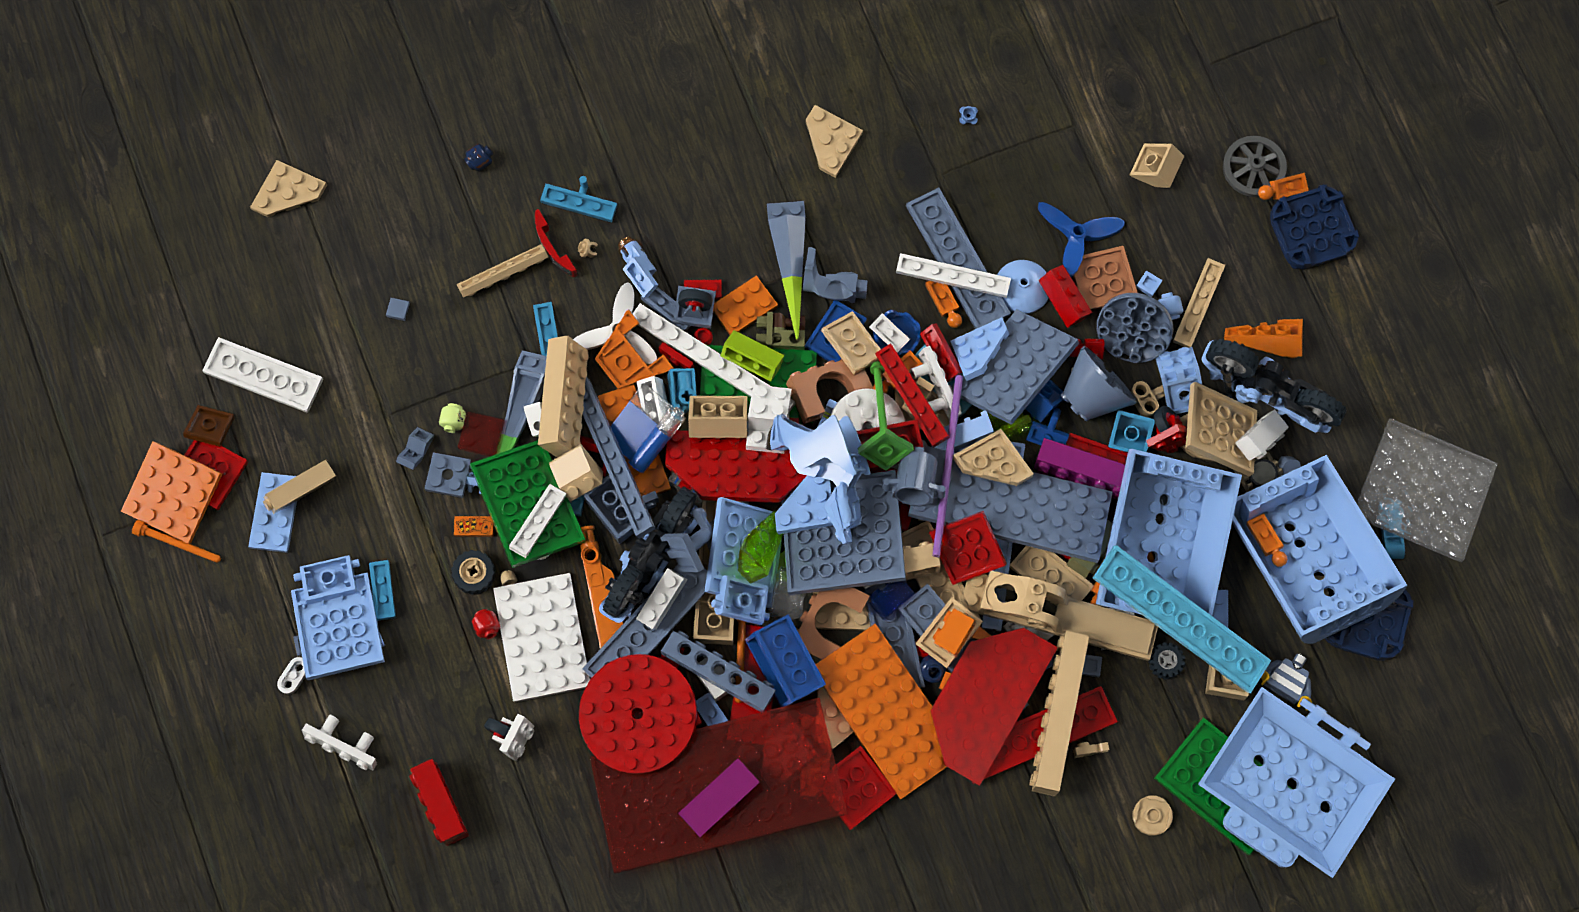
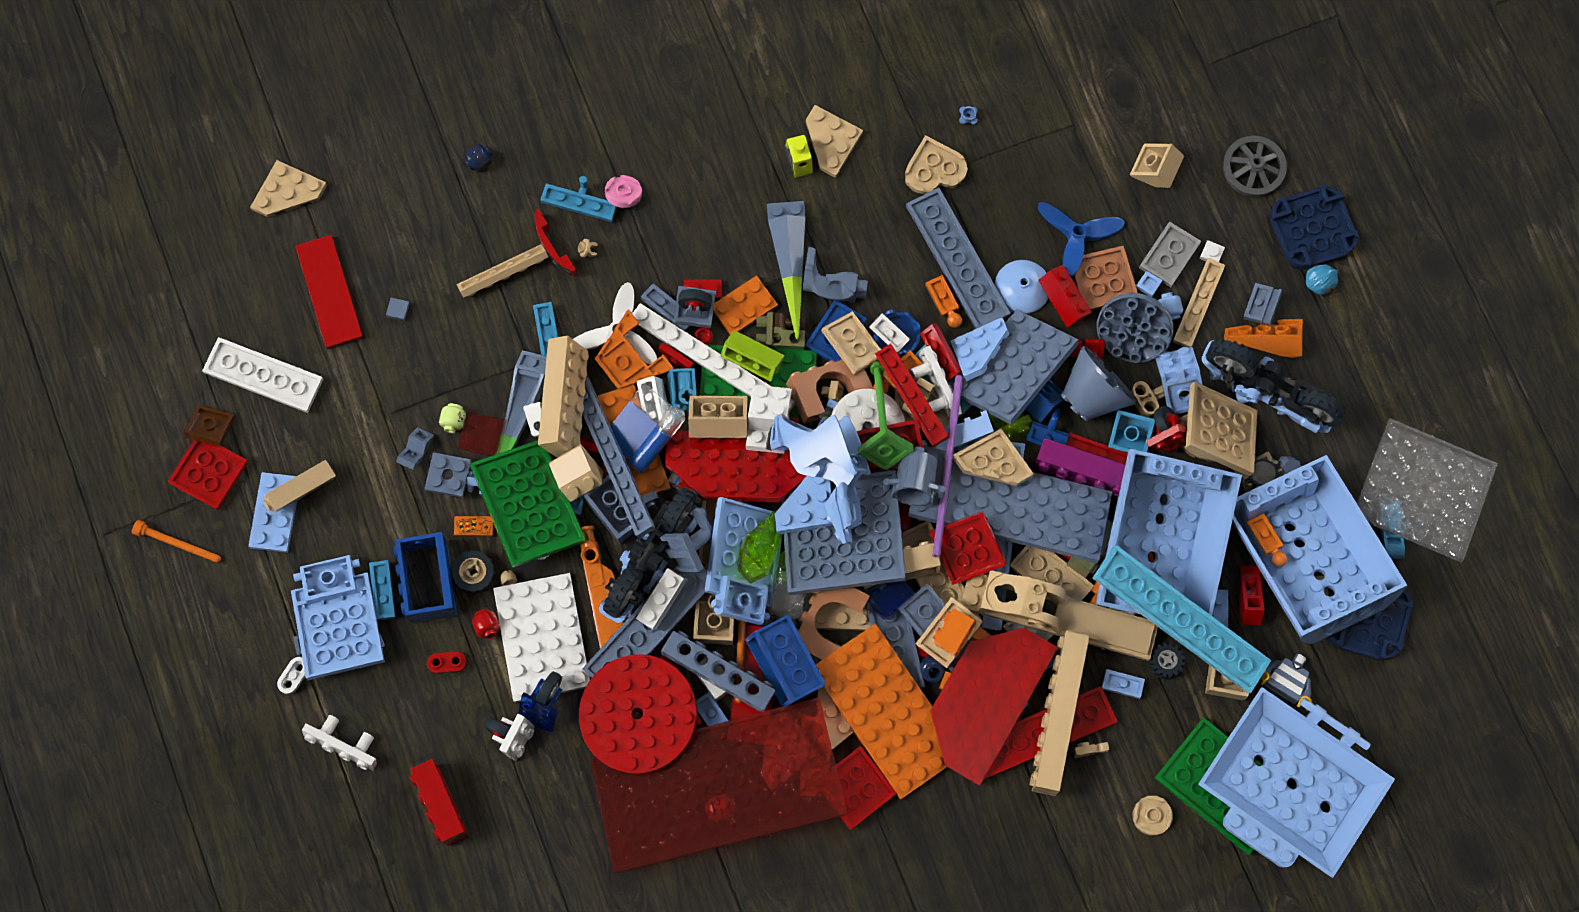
(171, 492): orange plate -> none
(329, 291): none -> red tile
(419, 542): none -> blue hose
(446, 662): none -> red plate
(535, 709): none -> clear blue plate
(537, 521): white plate -> none
(623, 191): none -> bright pink tile
(638, 266): light blue plate -> none
(718, 797): magenta brick -> none
(799, 153): none -> neon yellow torso
(834, 392): none -> tan tile
(934, 166): none -> tan plate
(953, 275): white plate -> none
(1092, 666): sand blue plate -> none
(1123, 684): none -> light blue plate
(1170, 254): none -> light grey plate
(1212, 251): none -> white plate
(1250, 595): none -> red slope
(1262, 304): none -> sand blue plate
(1262, 436): white brick -> none
(1284, 187): orange plate -> none
(1322, 279): none -> dark azure hair

